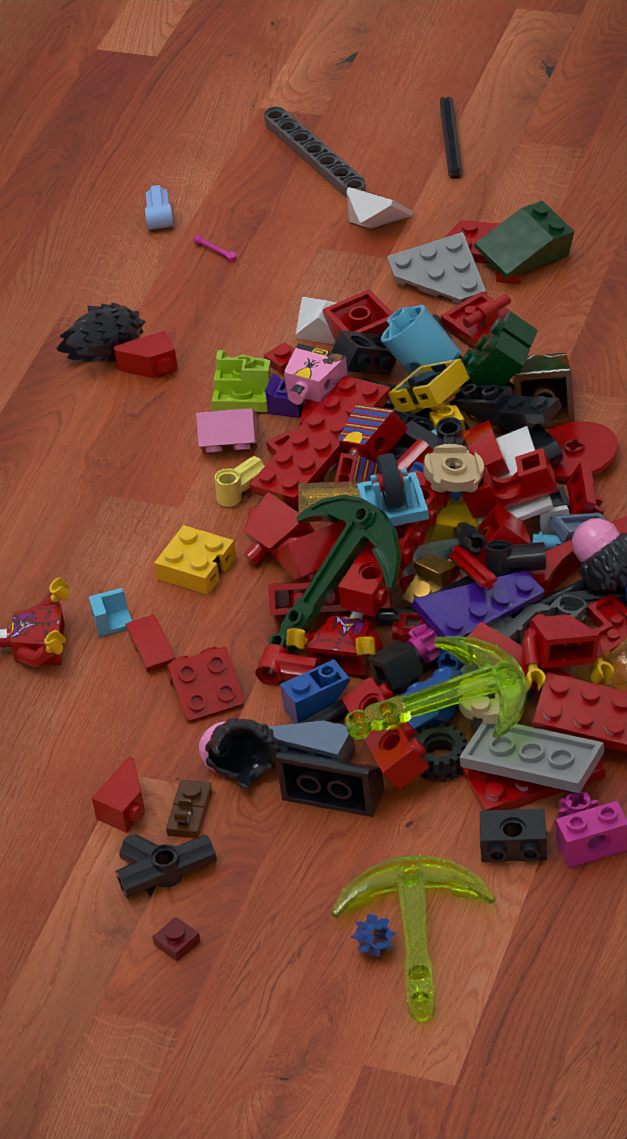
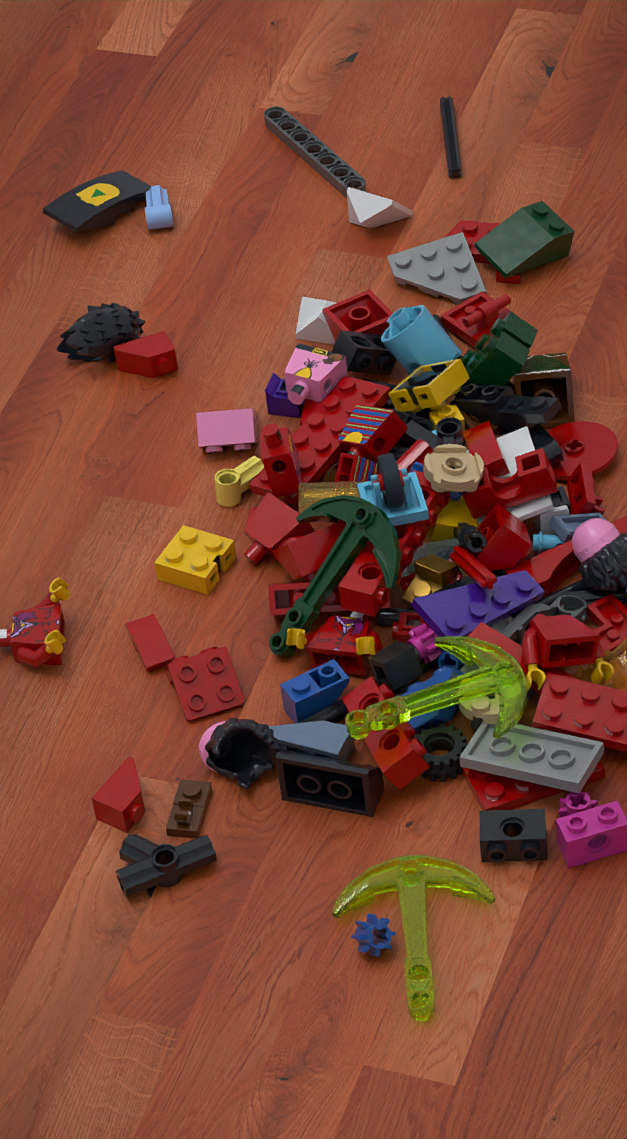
(97, 201): none -> black slope
(110, 612): medium azure panel -> none
(176, 938): dark red plate -> none
(230, 256): dark pink hinge -> none
(240, 383): lime slope -> none
(276, 448): none -> red torso
(279, 665): red piece -> none
(280, 357): red plate -> none
(506, 558): black piece -> none

